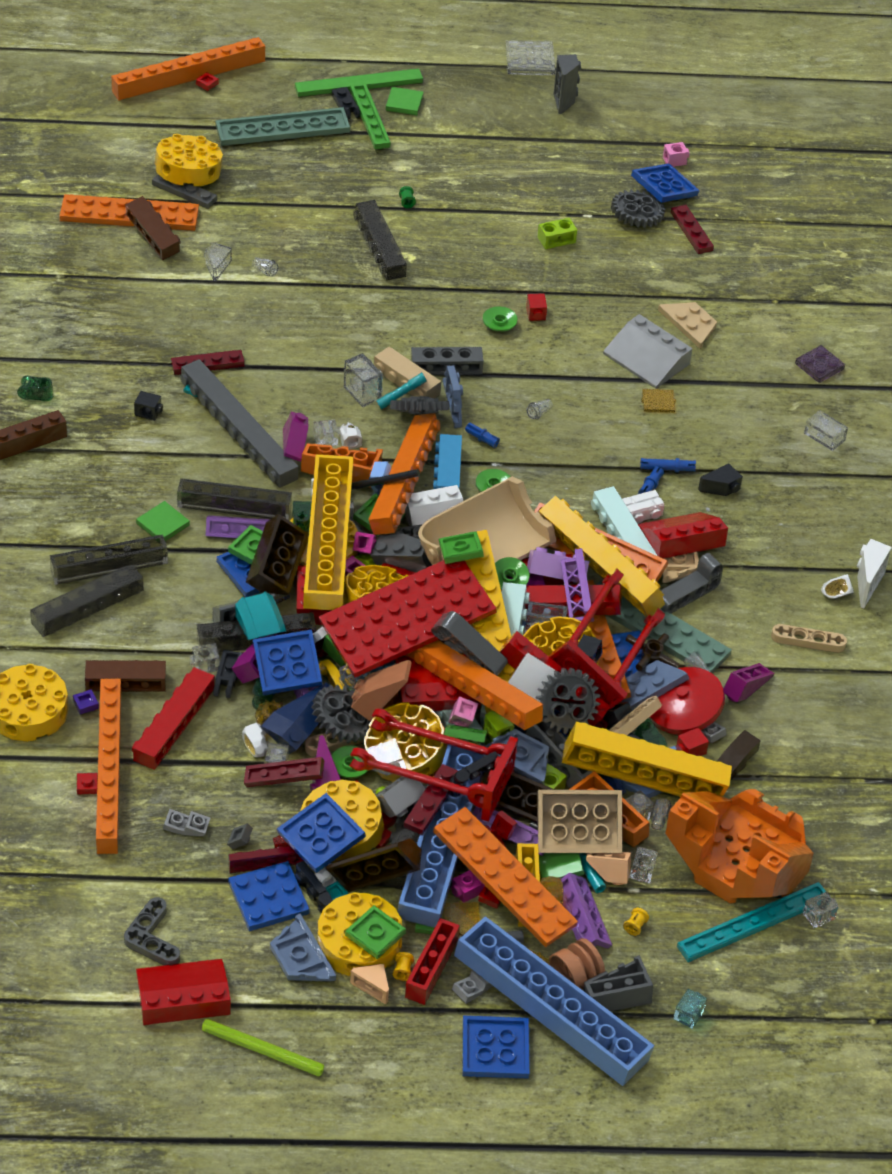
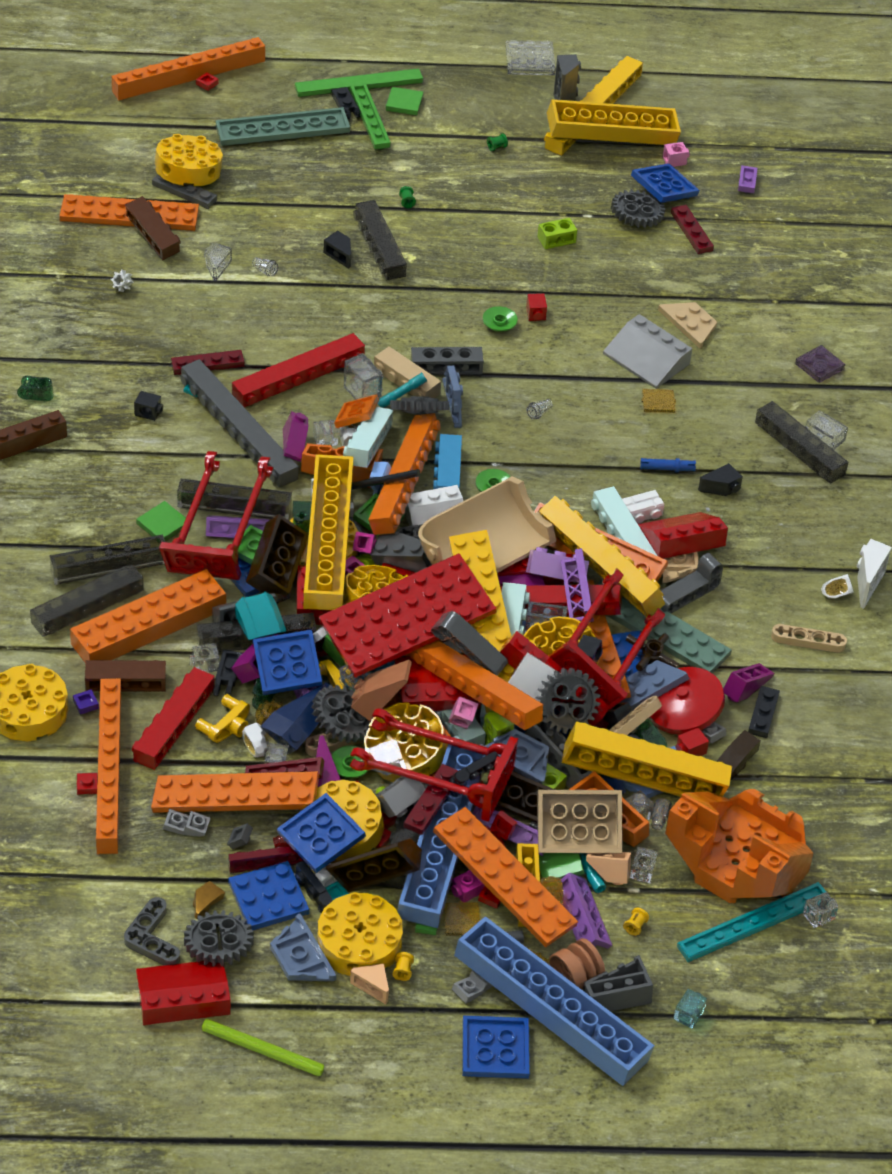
(126, 280): none -> white gear
(148, 618): none -> orange brick
(203, 942): none -> dark grey gear
(205, 897): none -> pearl gold slope
(219, 562): none -> red piece
(231, 723): none -> yellow connector
(235, 792): none -> orange plate
(296, 370): none -> red brick
(338, 248): none -> black slope
(356, 411): none -> orange tile
(369, 437): none -> light aqua brick
(375, 932): bright green tile -> none
(432, 961): red brick -> none
(461, 547): bright green tile -> none
(471, 734): bright green plate -> none
(482, 435): blue axle -> none
(497, 142): none -> green bush
(514, 568): bright green dish -> none
(606, 91): none -> yellow brick
(613, 122): none -> yellow brick
(651, 481): blue pin -> none
(695, 660): clear cone -> none
(747, 179): none -> medium lavender plate
(763, 711): none -> black plate
(801, 442): none -> clear smoke brick

